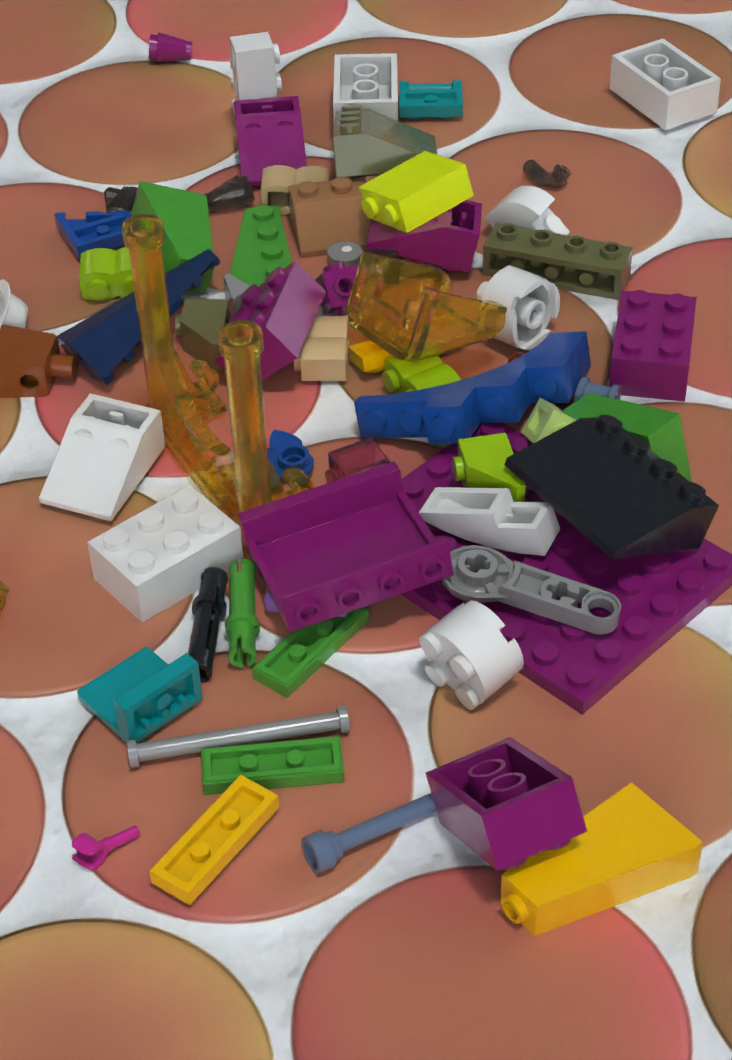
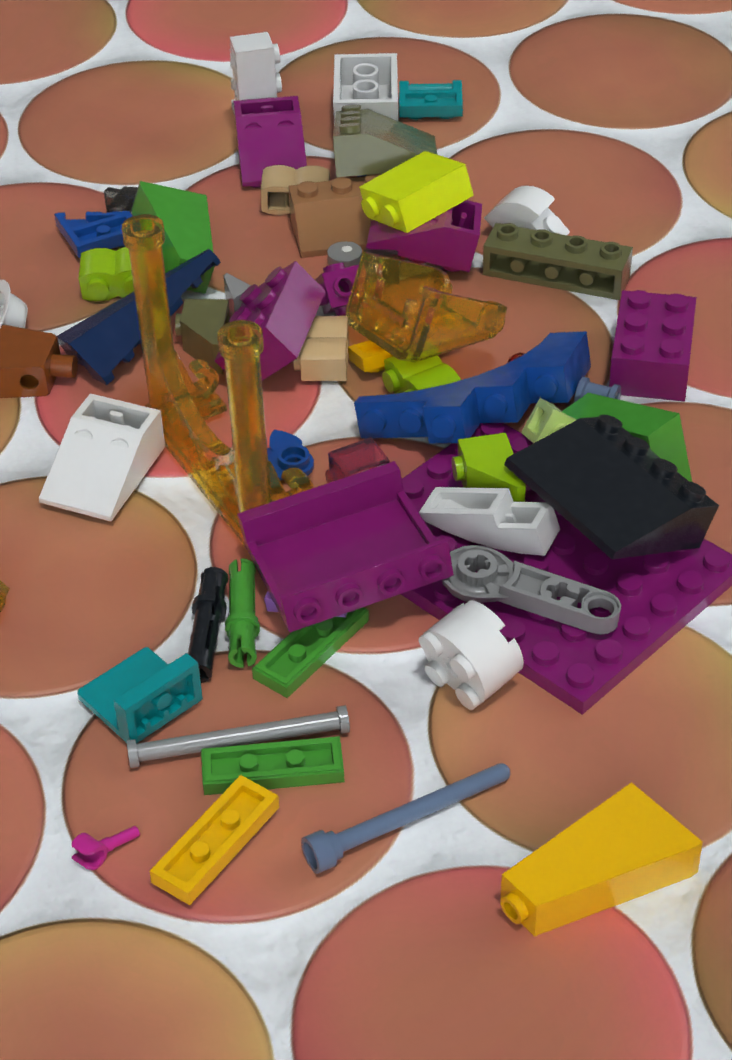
(163, 551): white brick -> none
(169, 48): magenta cone -> none
(230, 195): clear smoke cone -> none
(260, 245): bright green wing -> none
(506, 803): magenta brick -> none
(529, 302): white brick -> none
(542, 177): clear smoke arm -> none
(664, 84): white brick -> none

